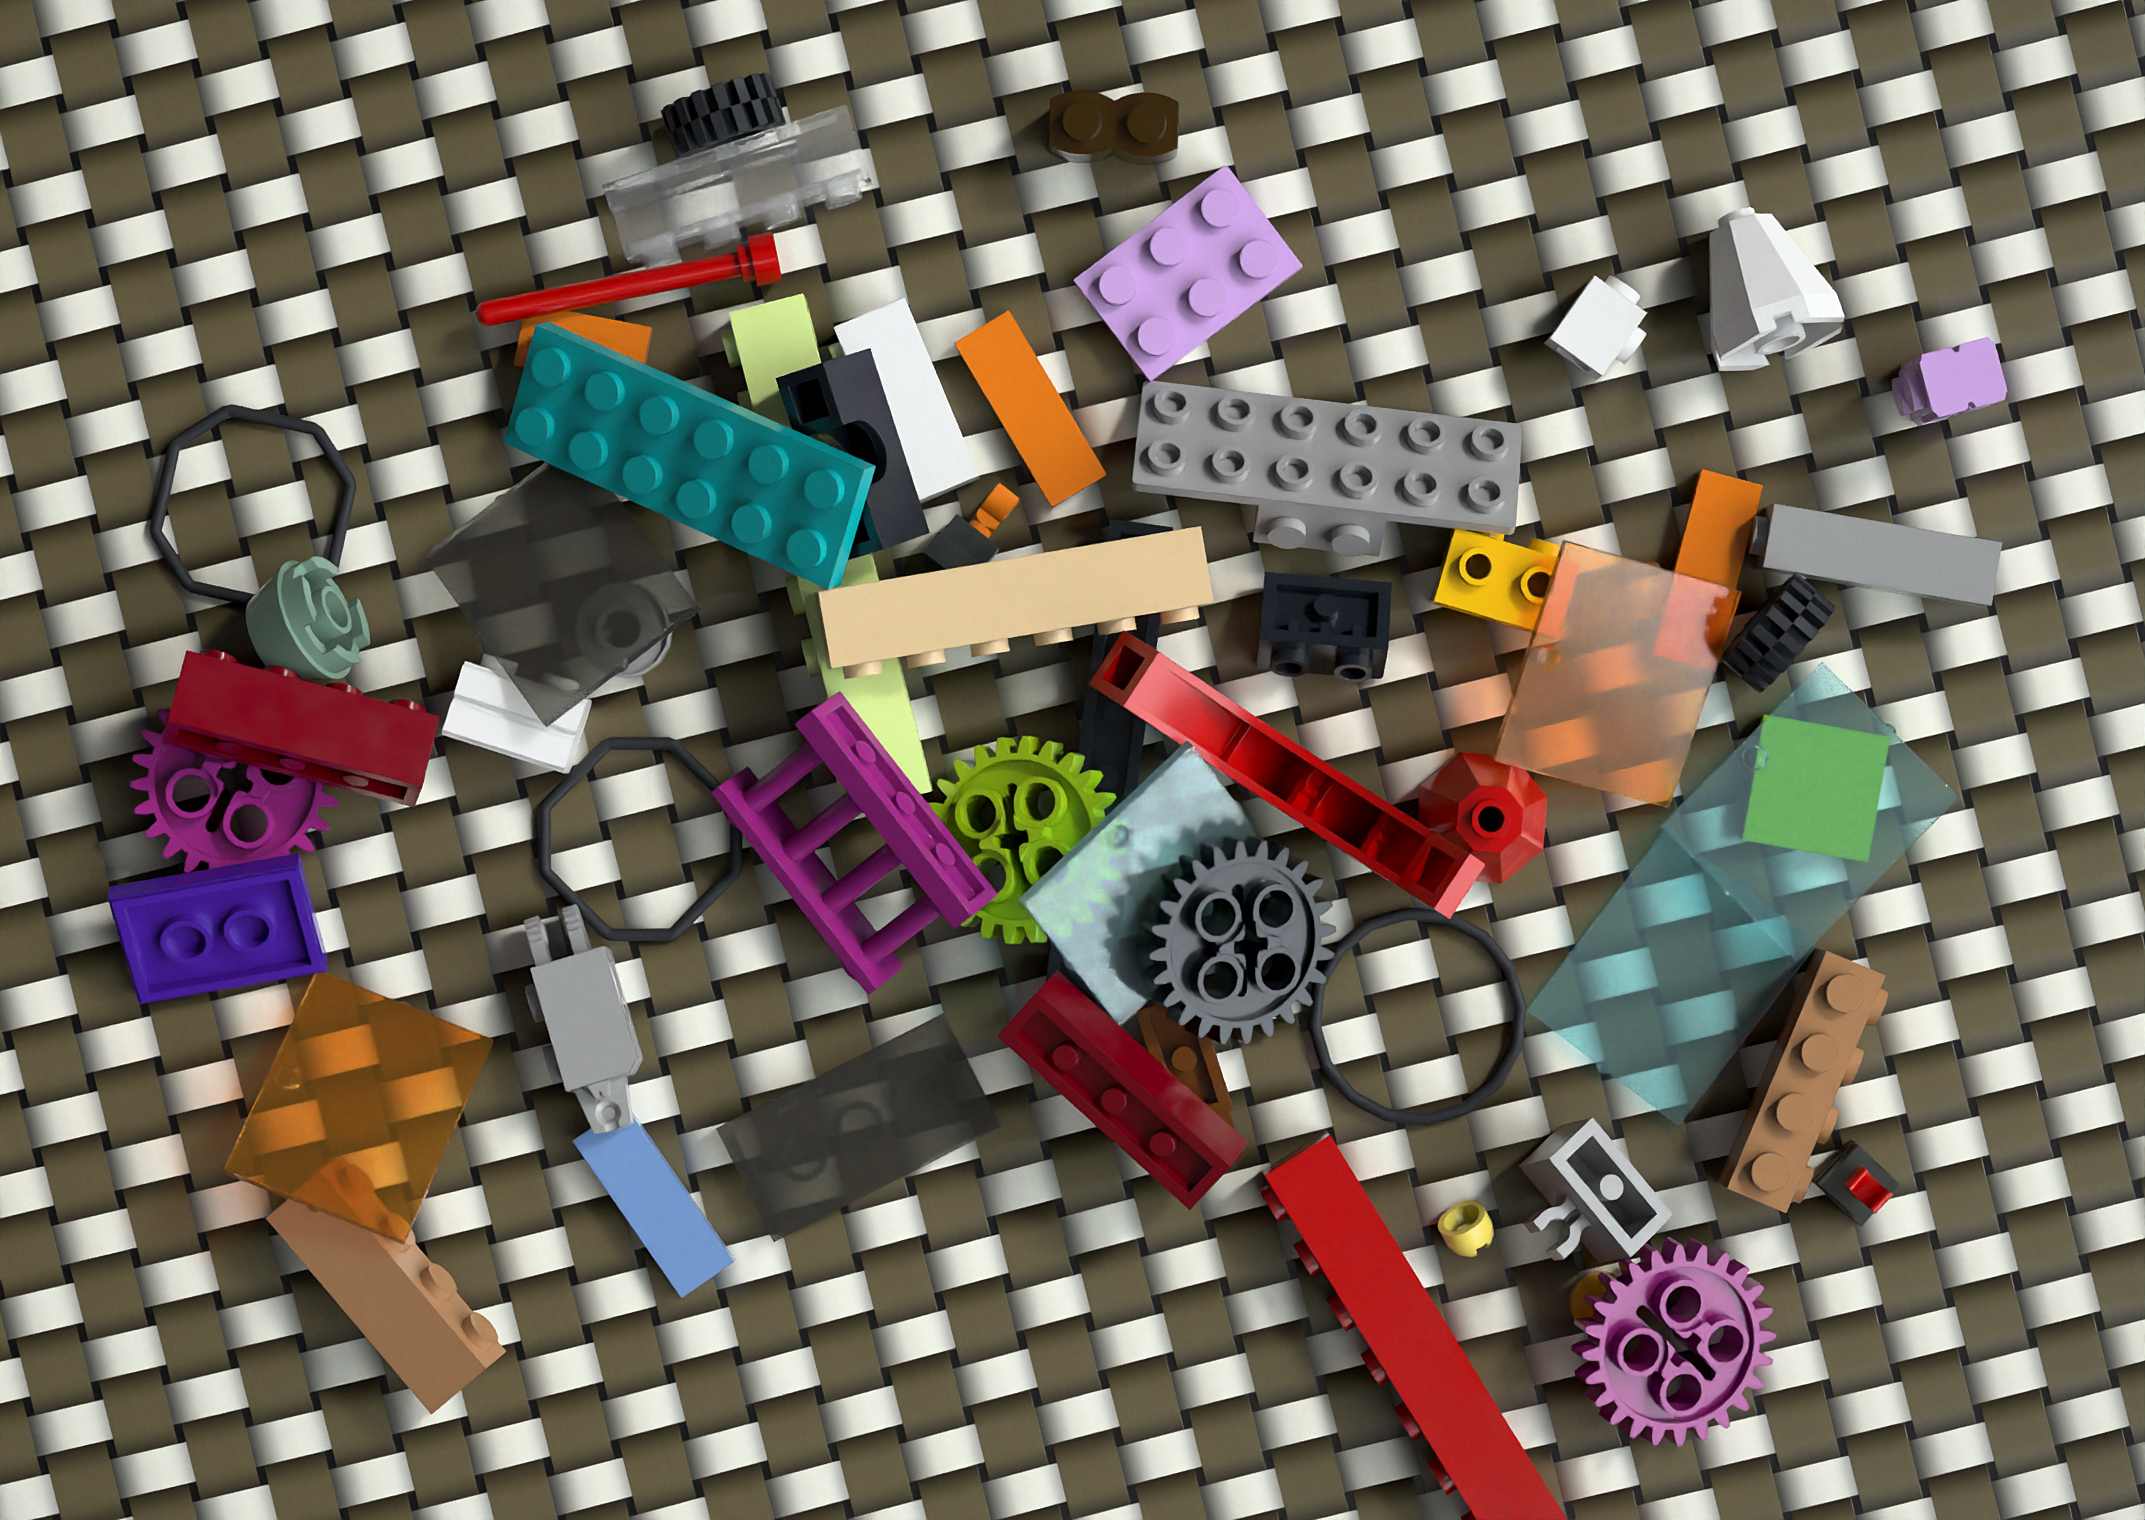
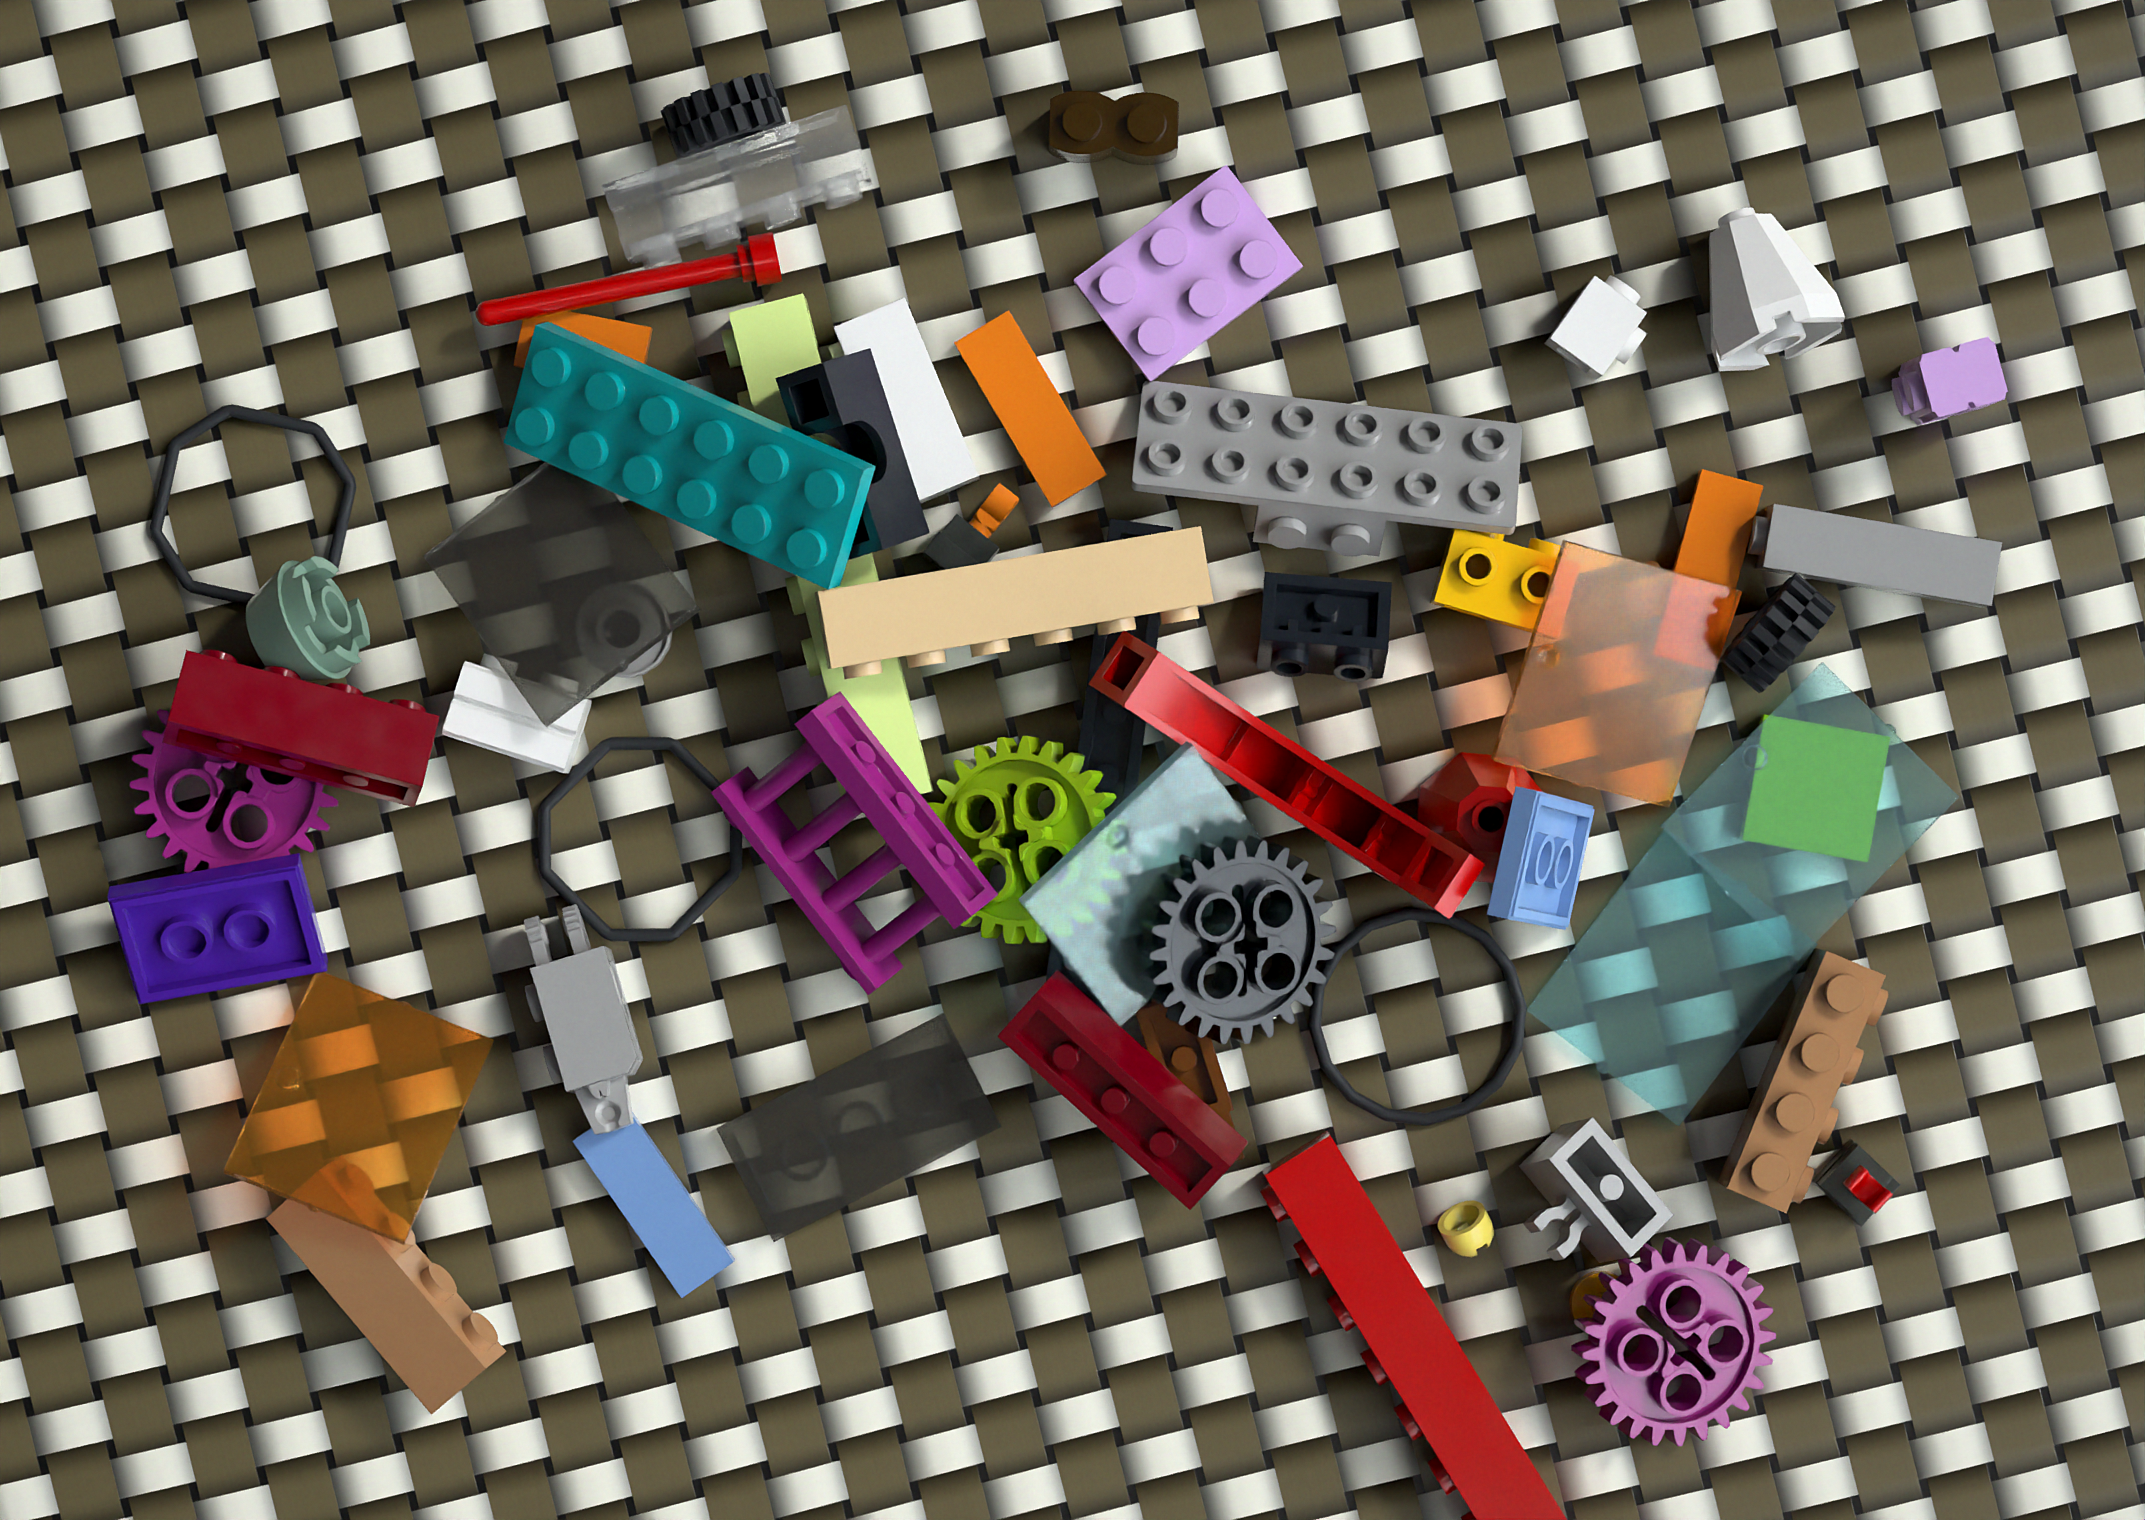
(1541, 859): none -> medium blue tile

